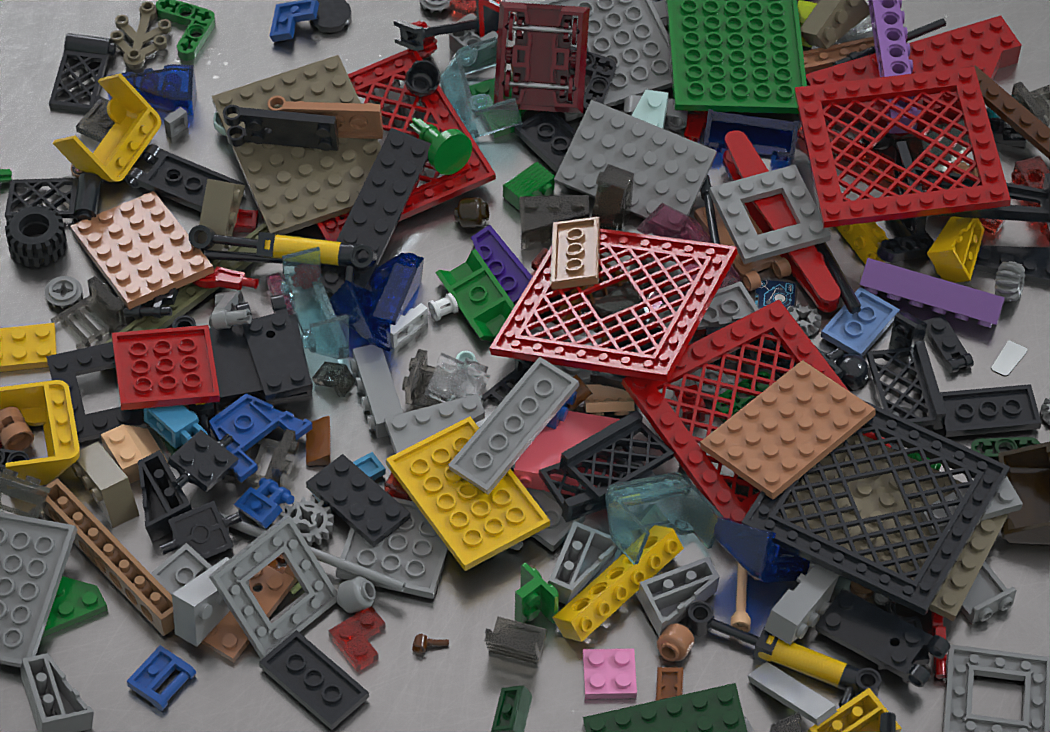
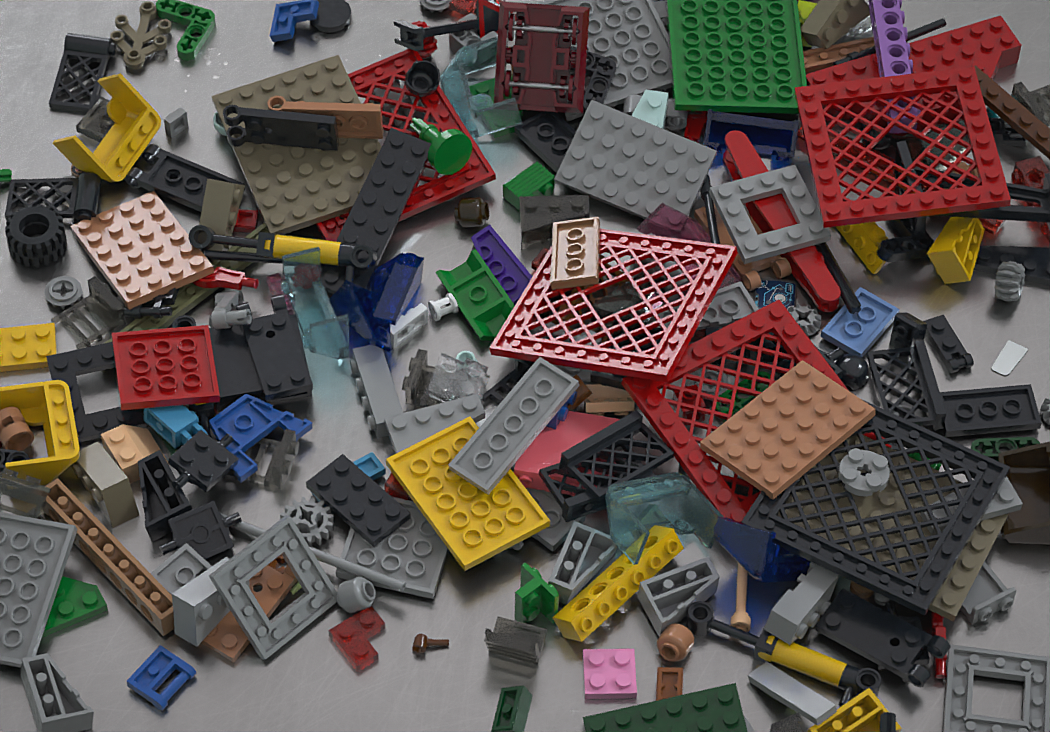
(167, 87): clear blue wedge -> none
(259, 507): blue plate -> none
(314, 679): black plate -> none
(319, 442): dark orange slope -> none
(334, 376): clear smoke bracket -> none
(613, 198): clear smoke wedge -> none
(865, 460): none -> light grey plate
(932, 291): medium lavender brick -> none

